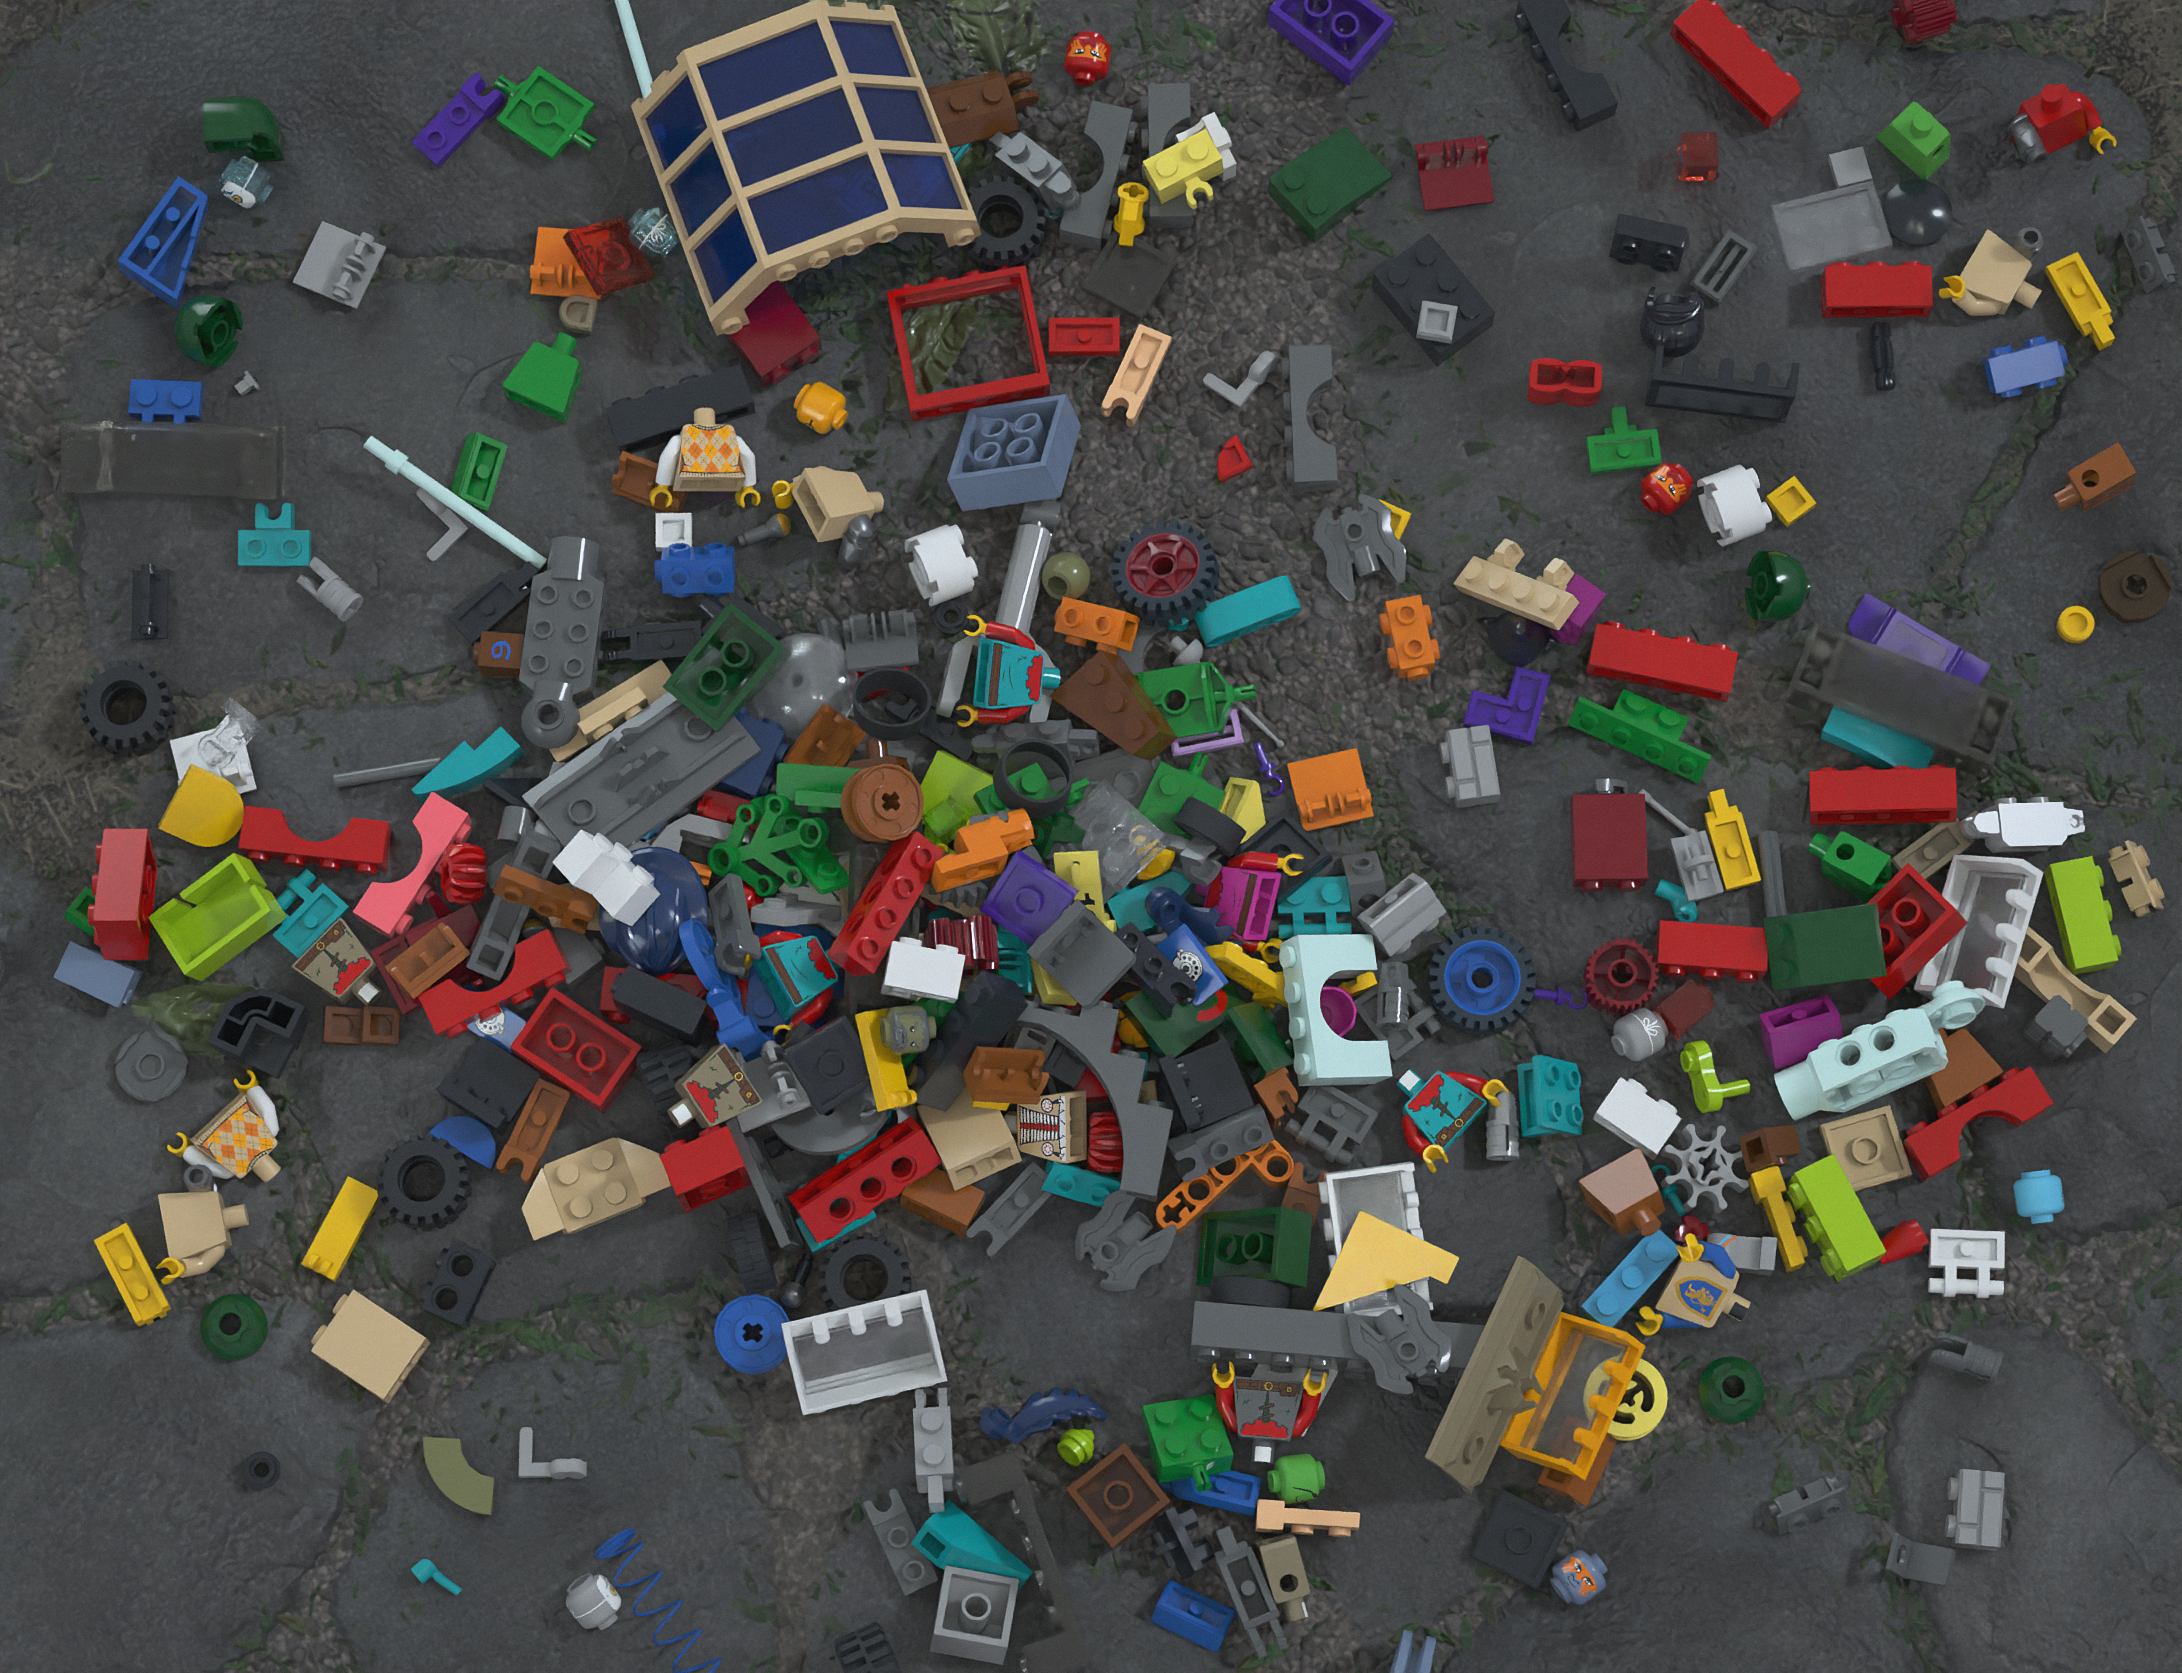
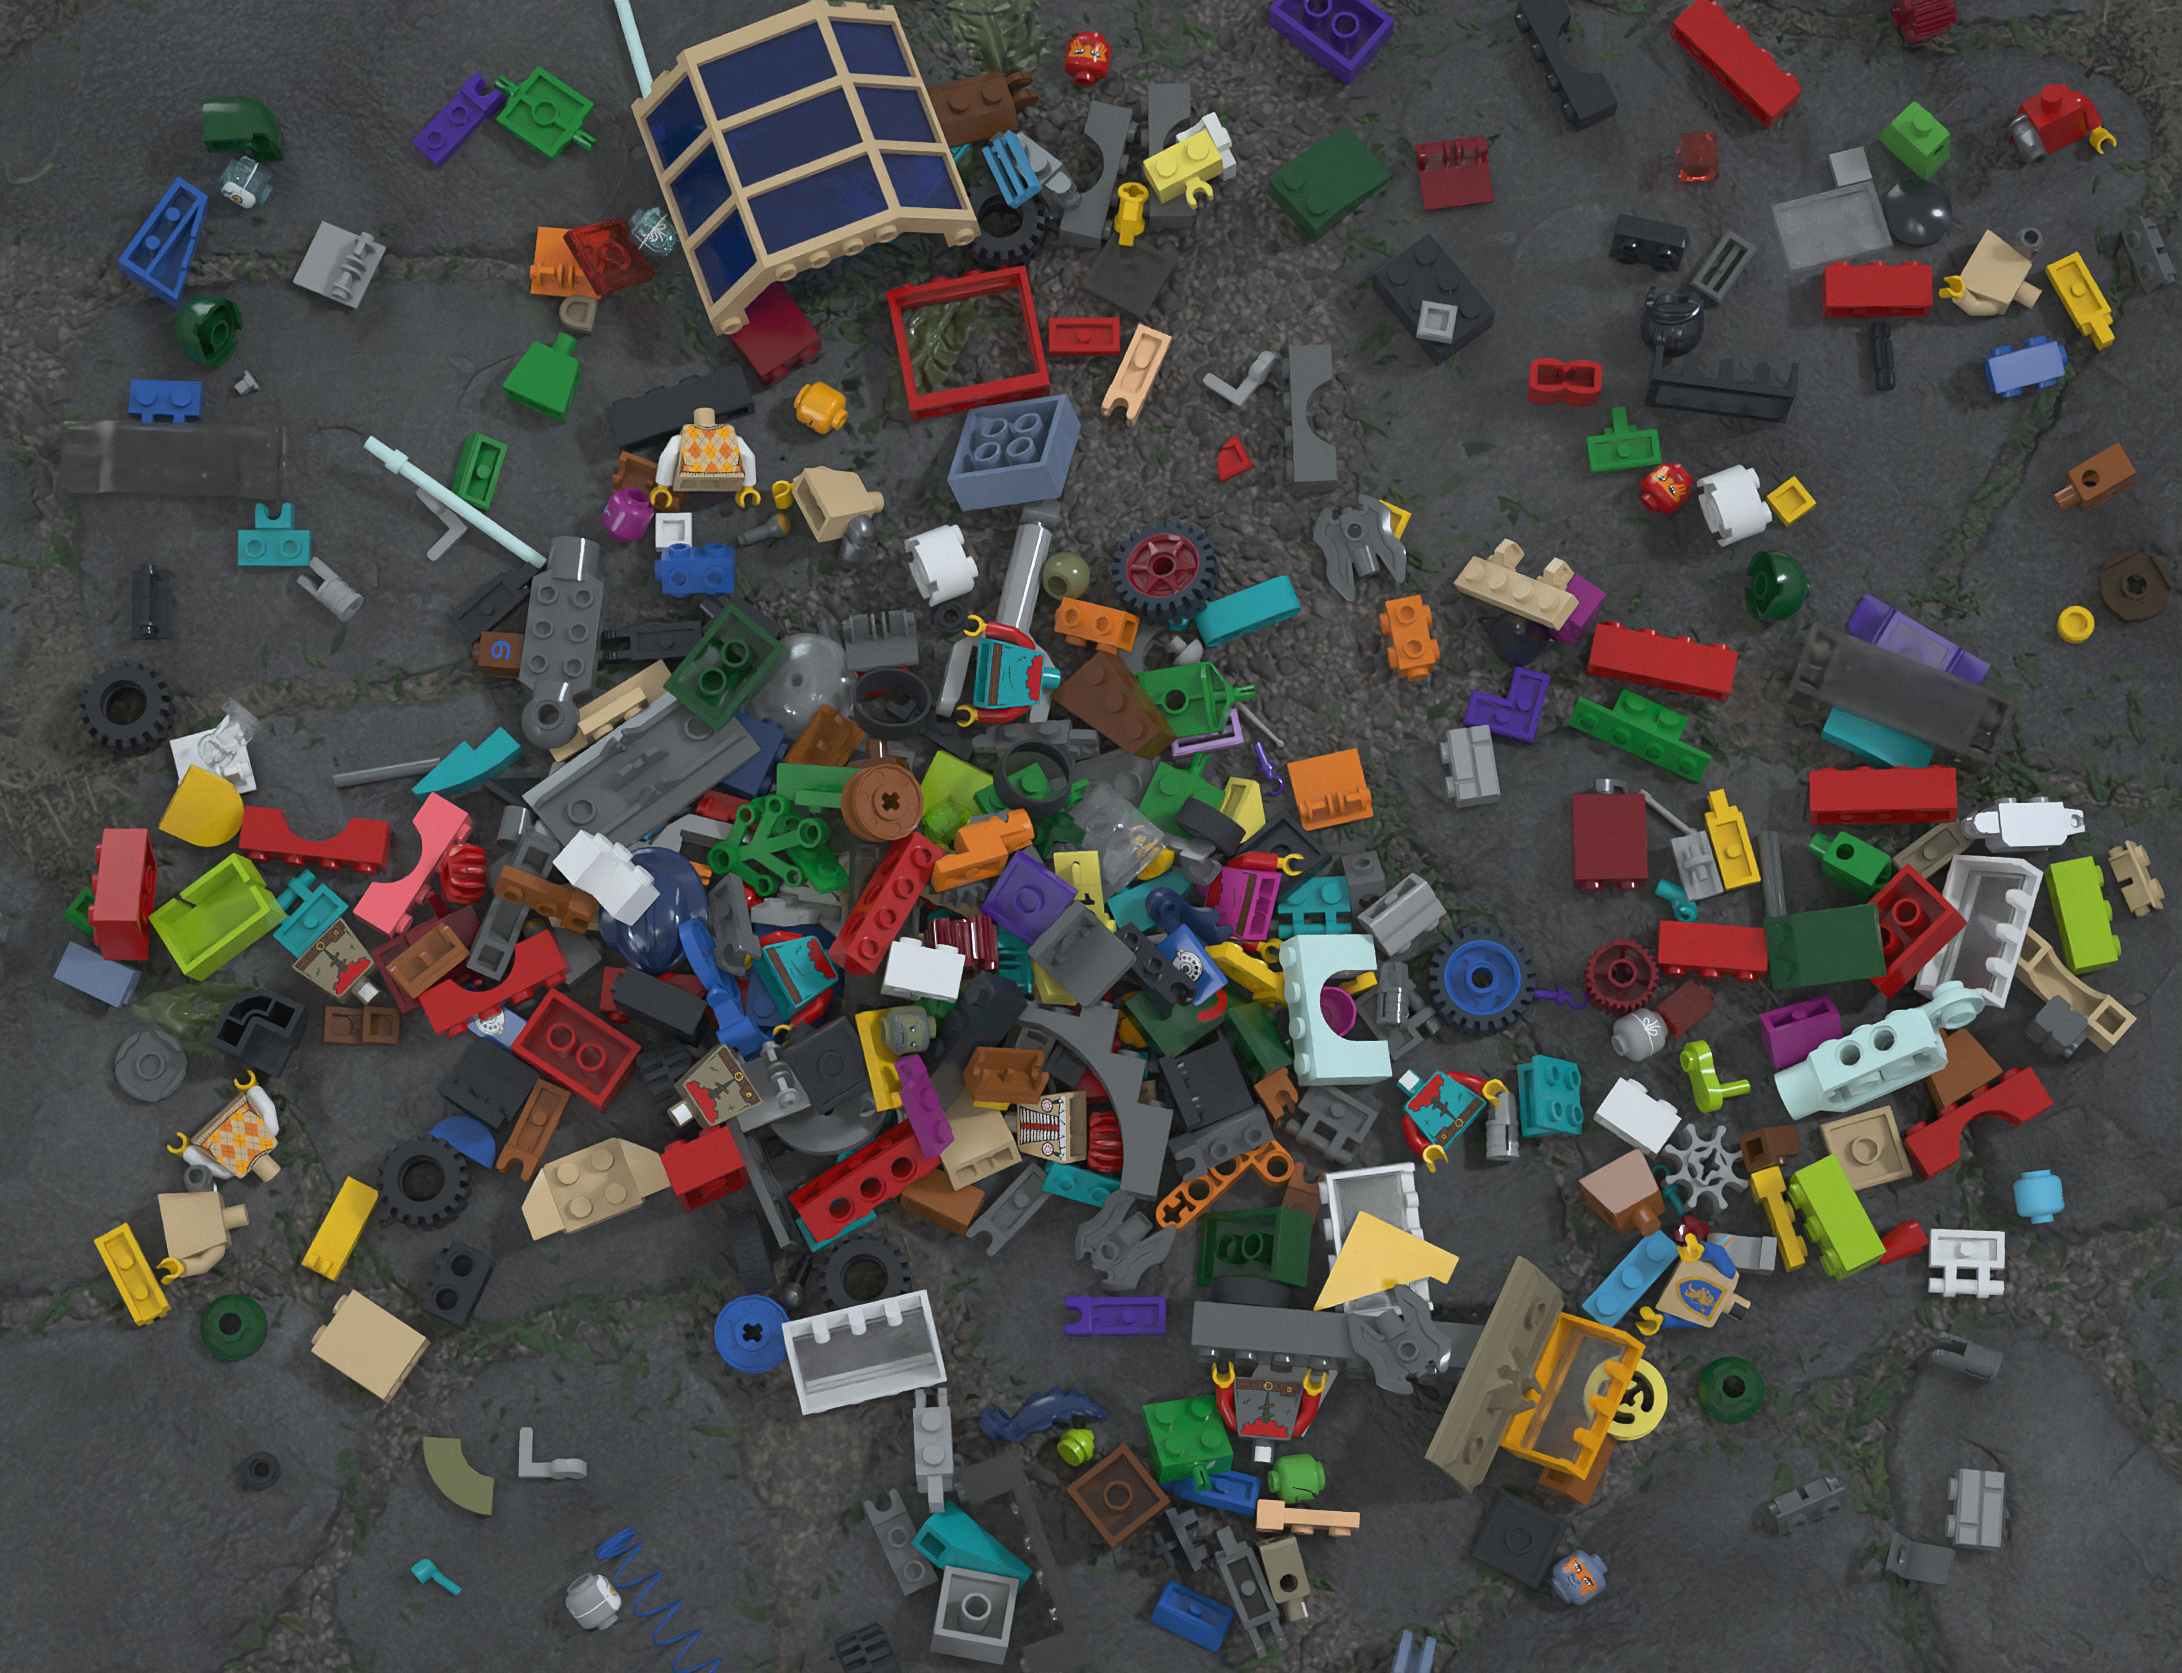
(627, 514): none -> magenta head
(923, 1106): none -> magenta hinge
(999, 148): none -> dark azure tile
(1117, 1316): none -> dark purple plate

